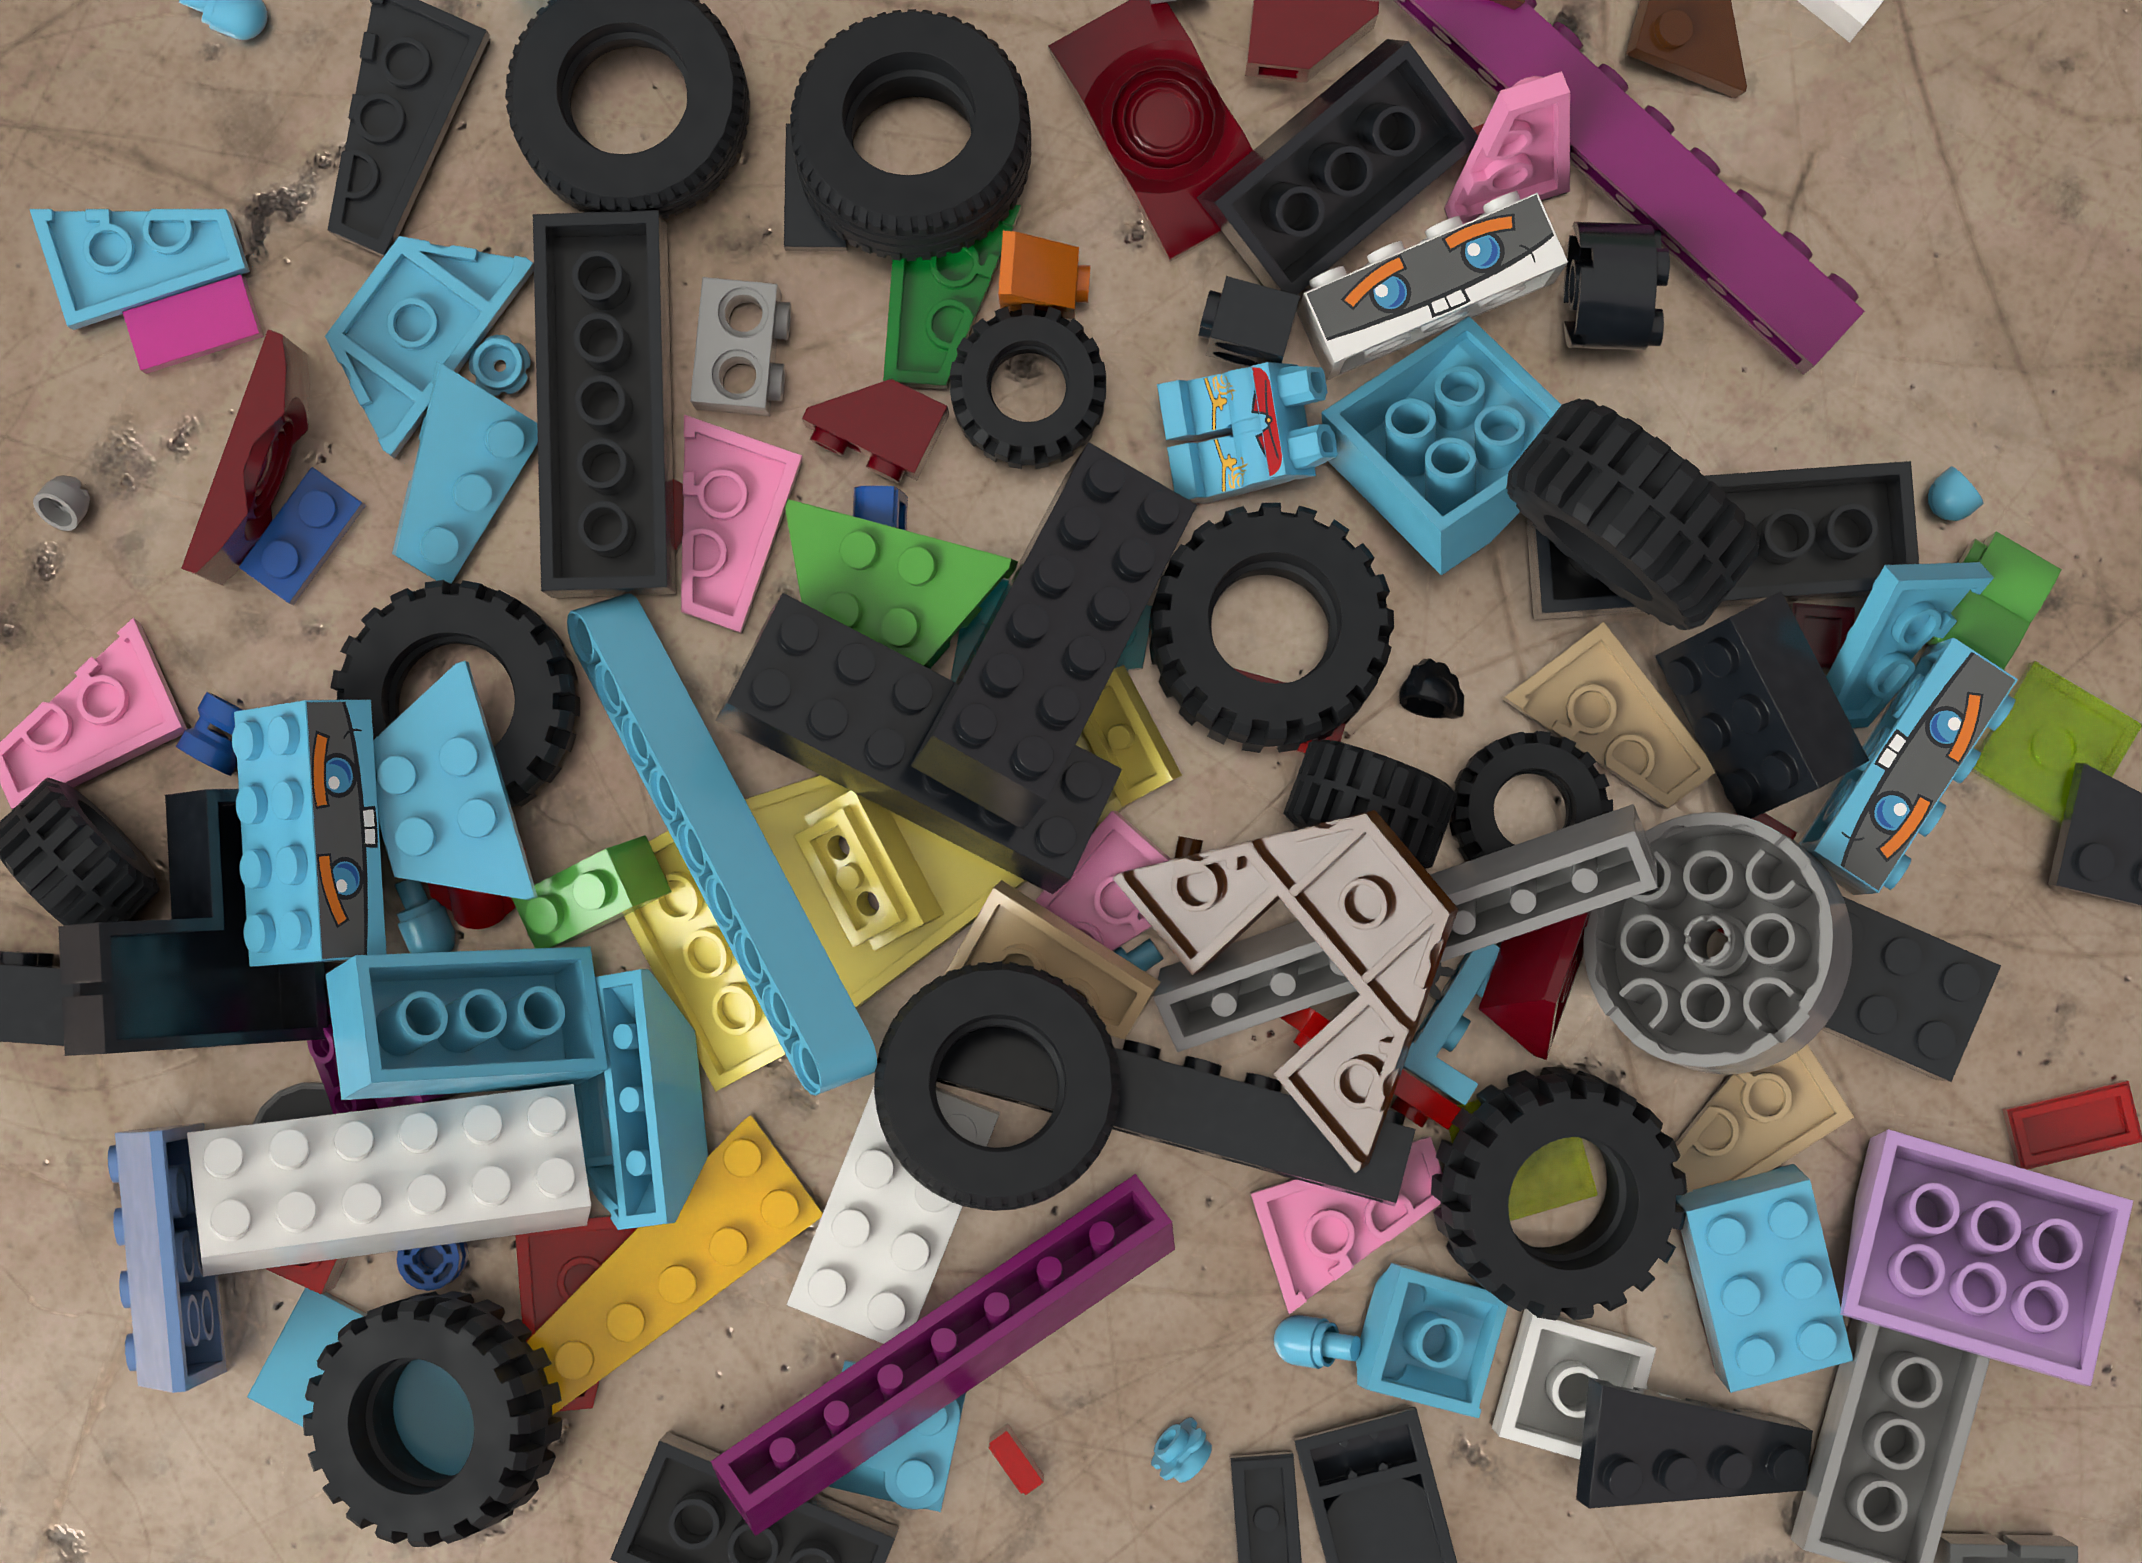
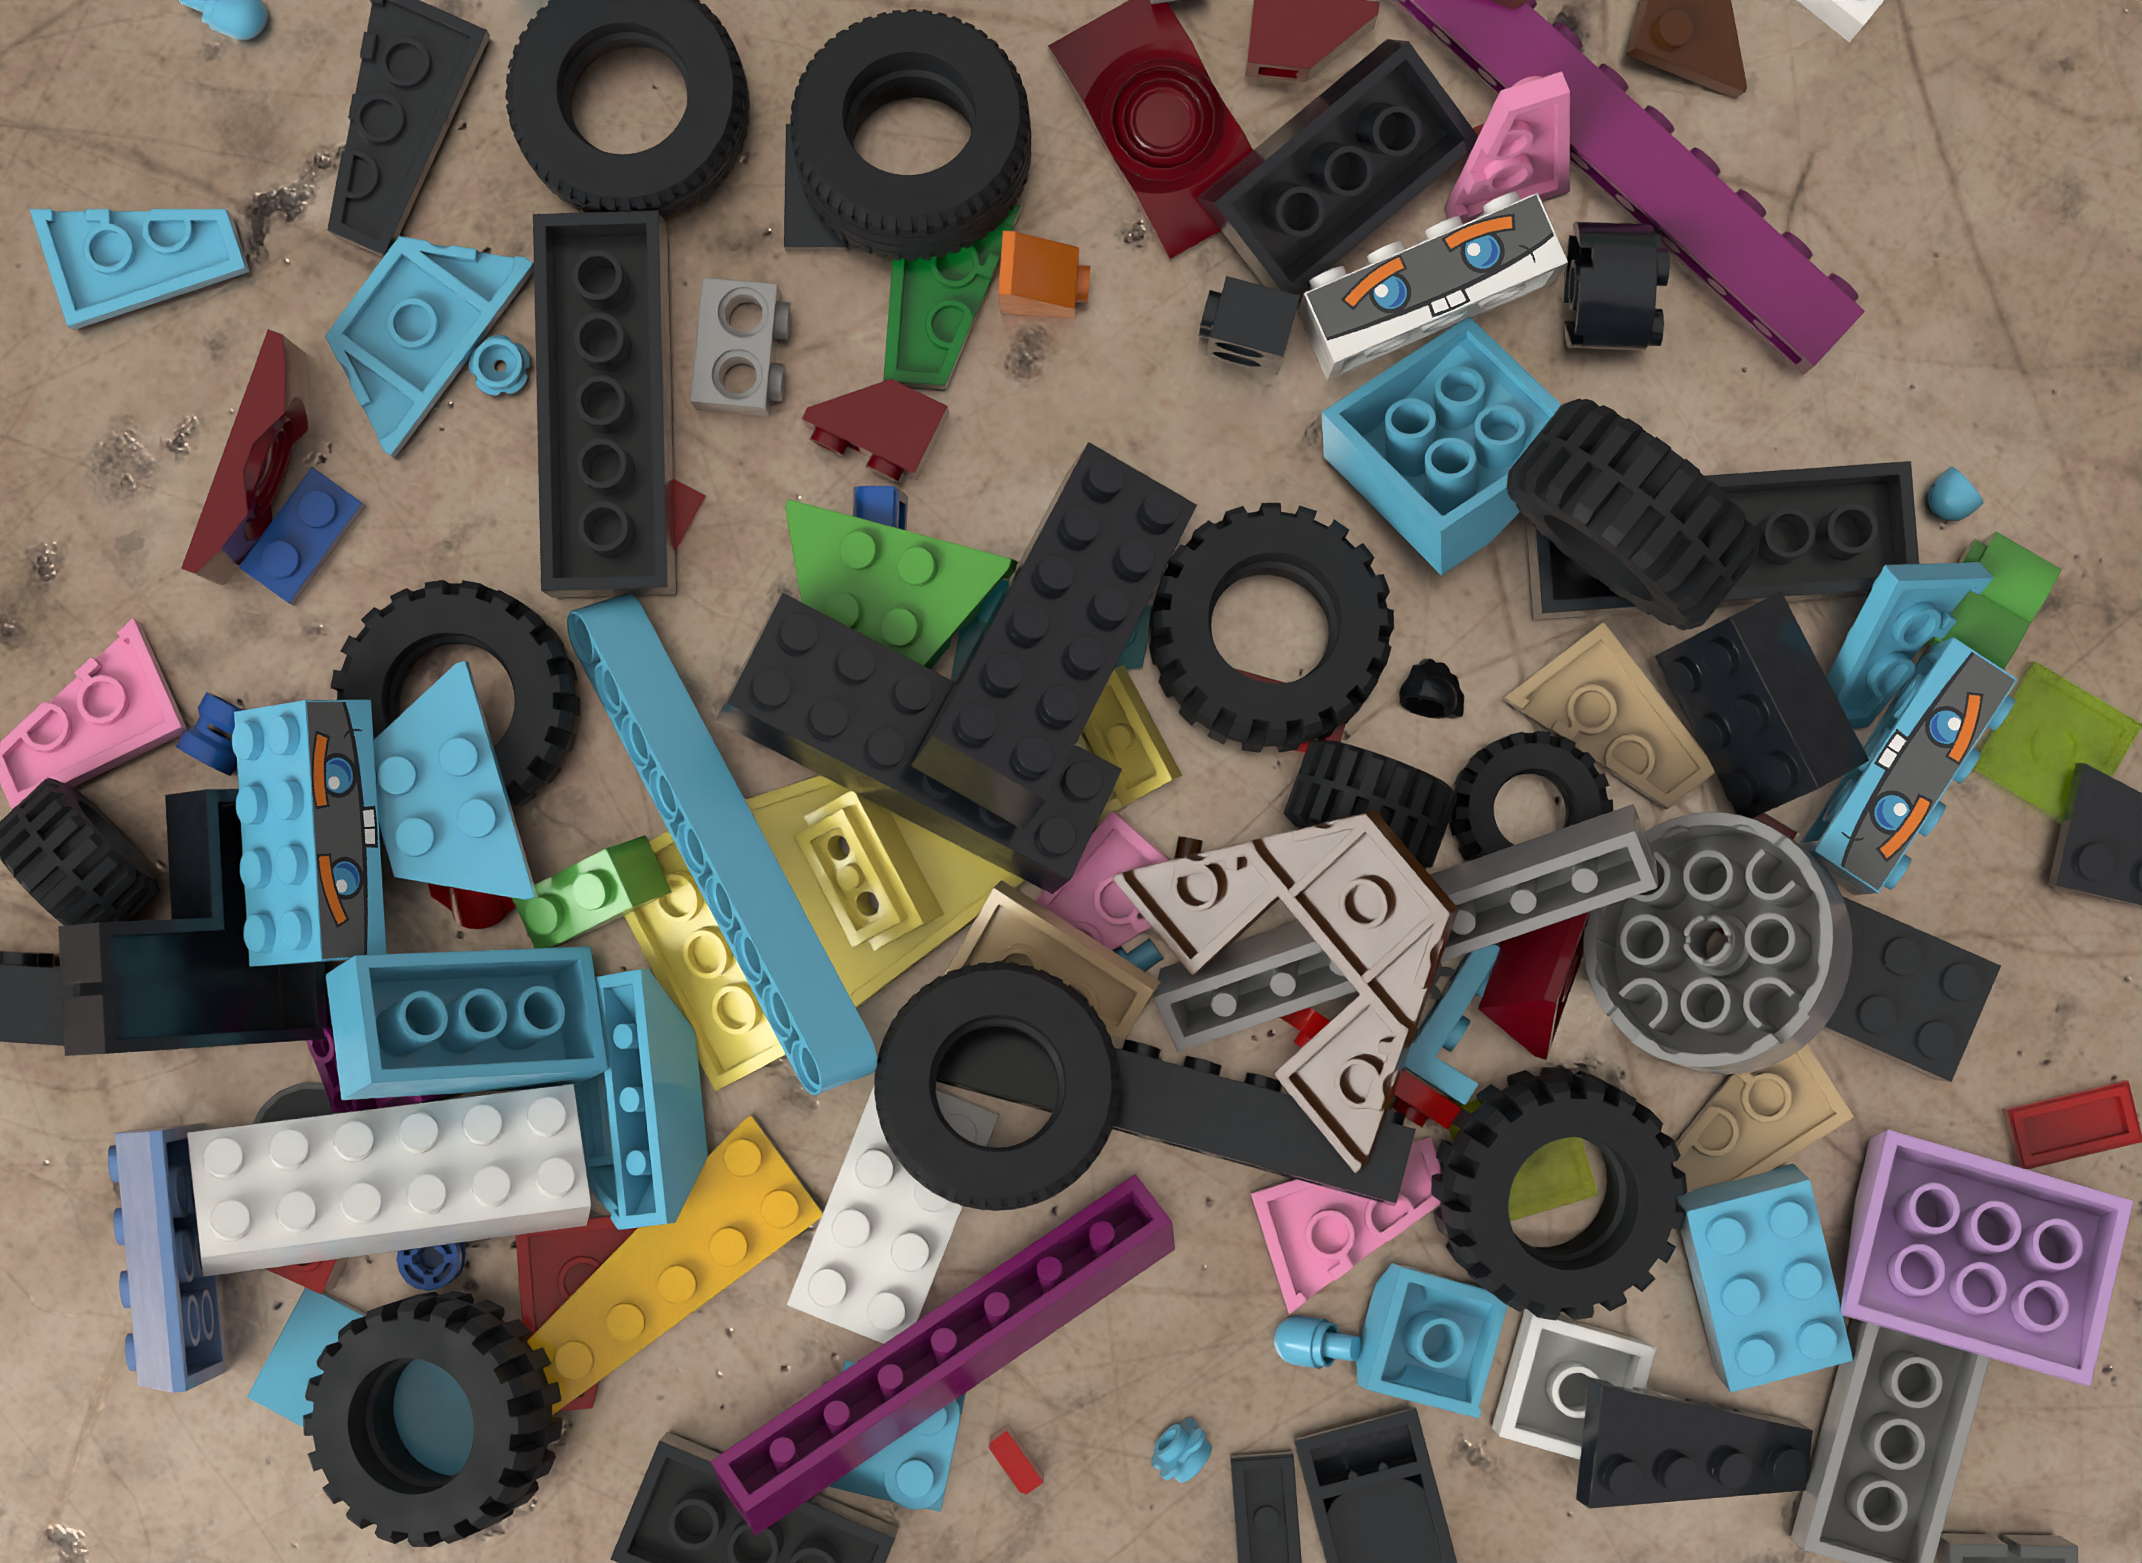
(62, 502): light grey hinge -> none
(193, 324): dark pink tile -> none
(424, 921): medium azure cylinder -> none
(461, 473): medium azure wing -> none
(730, 519): bright pink wing -> none
(1017, 334): black tyre -> none
(1268, 427): medium azure hips -> none
(1824, 628): dark red tile -> none

